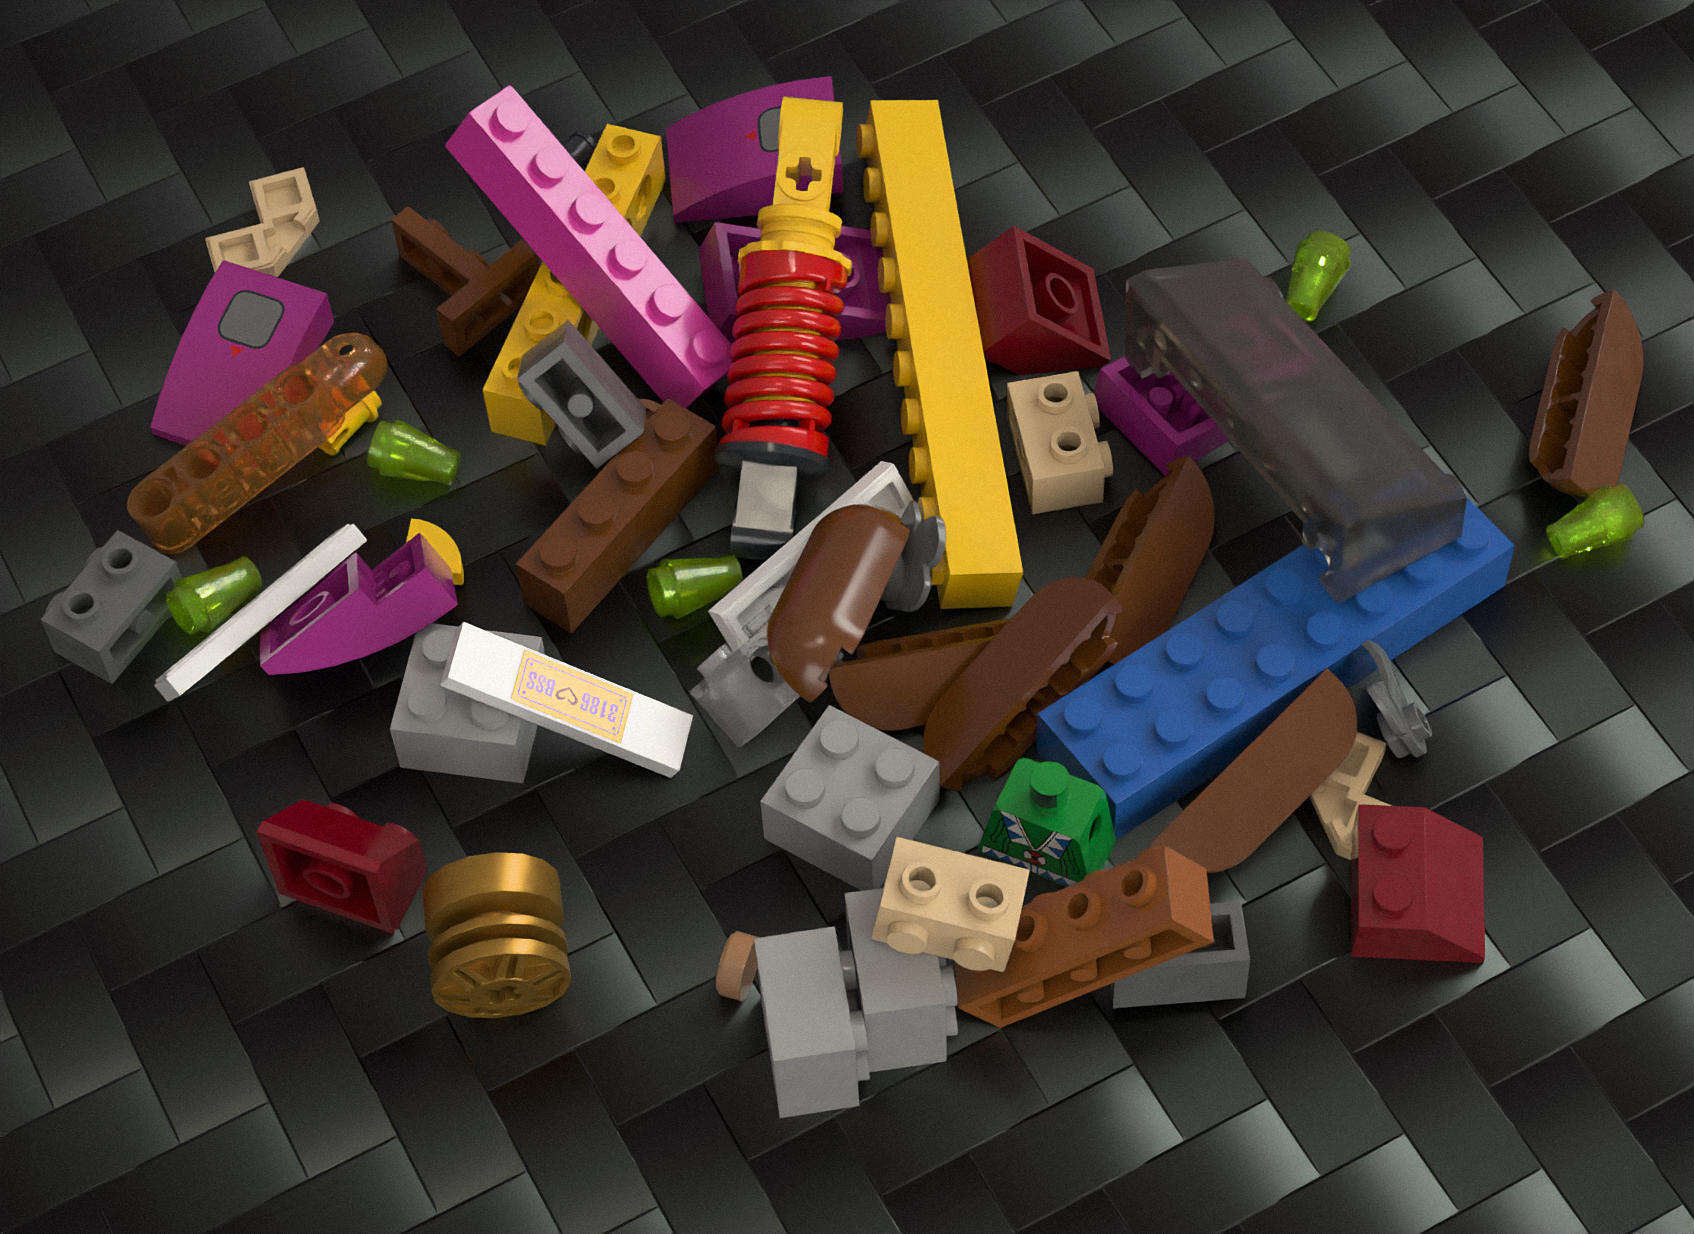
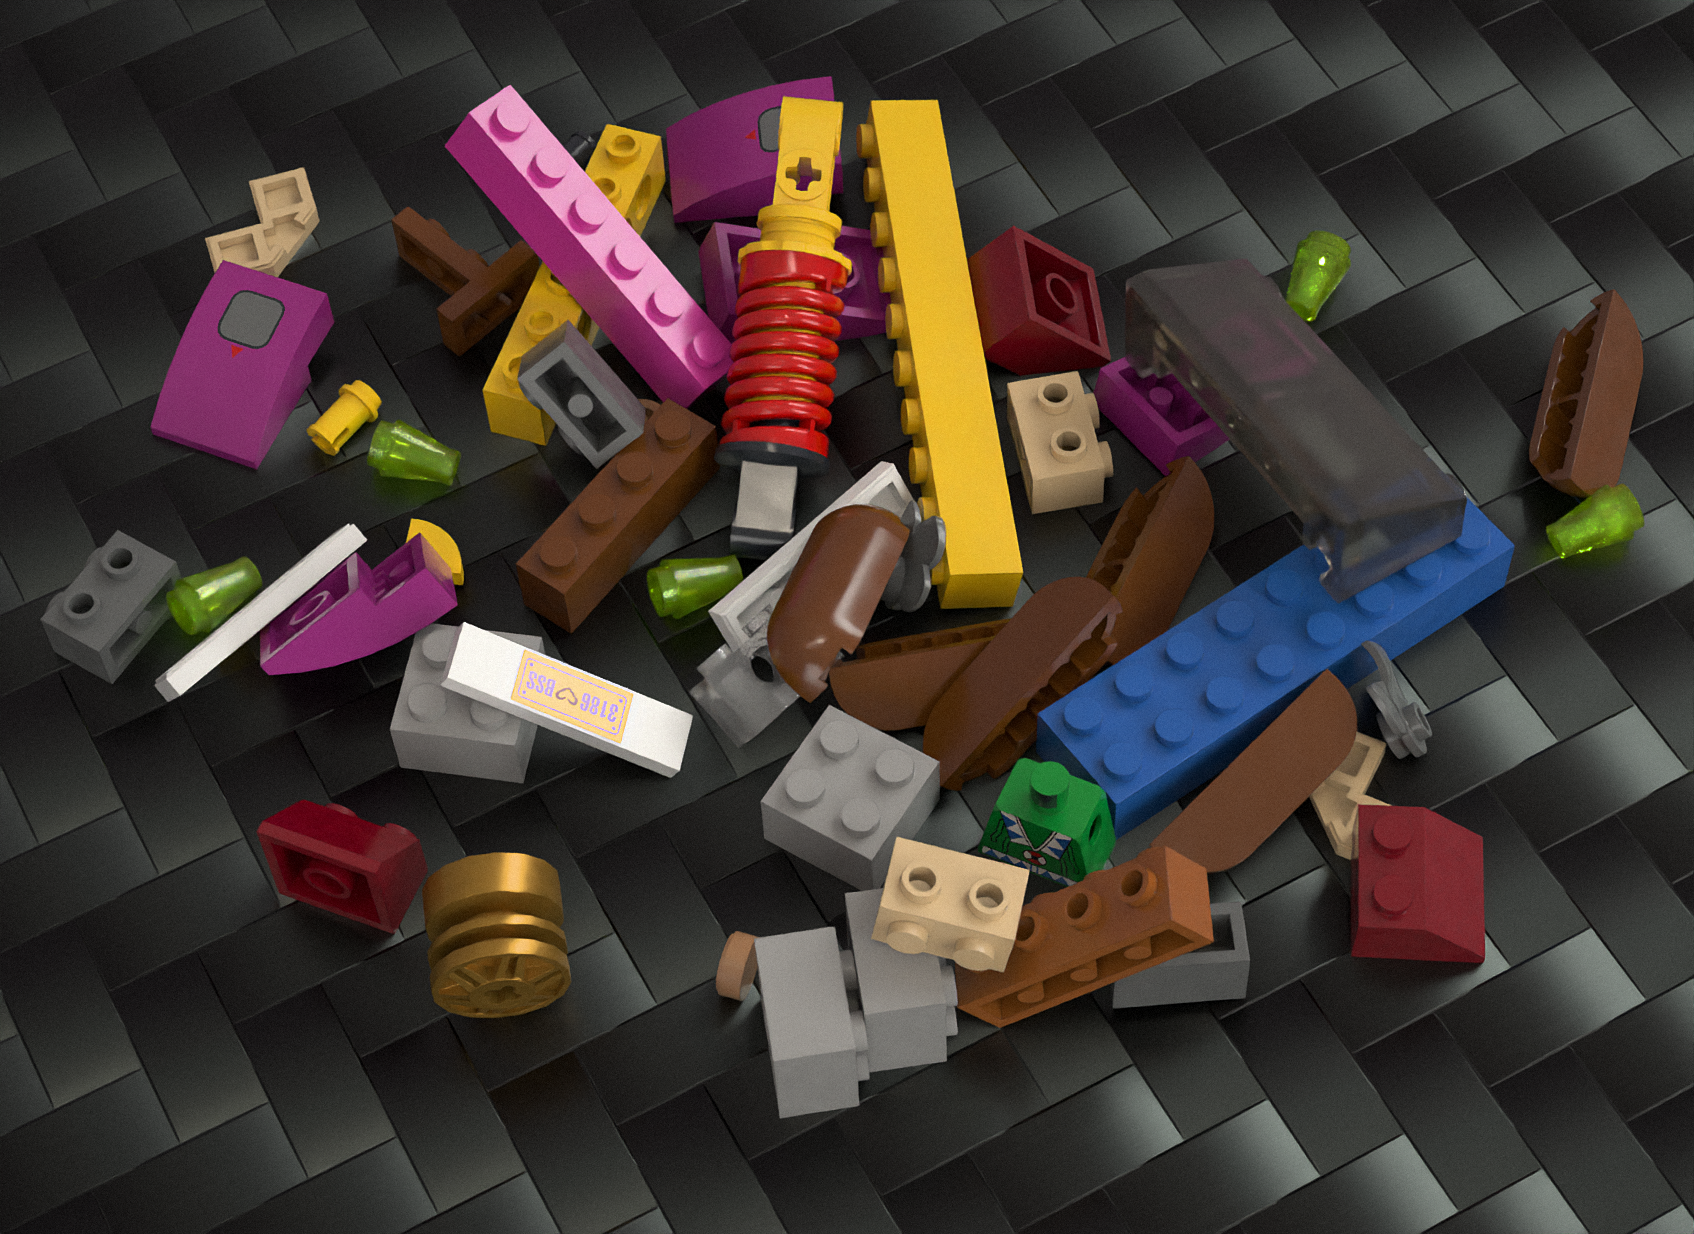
(255, 443): clear orange piece -> none

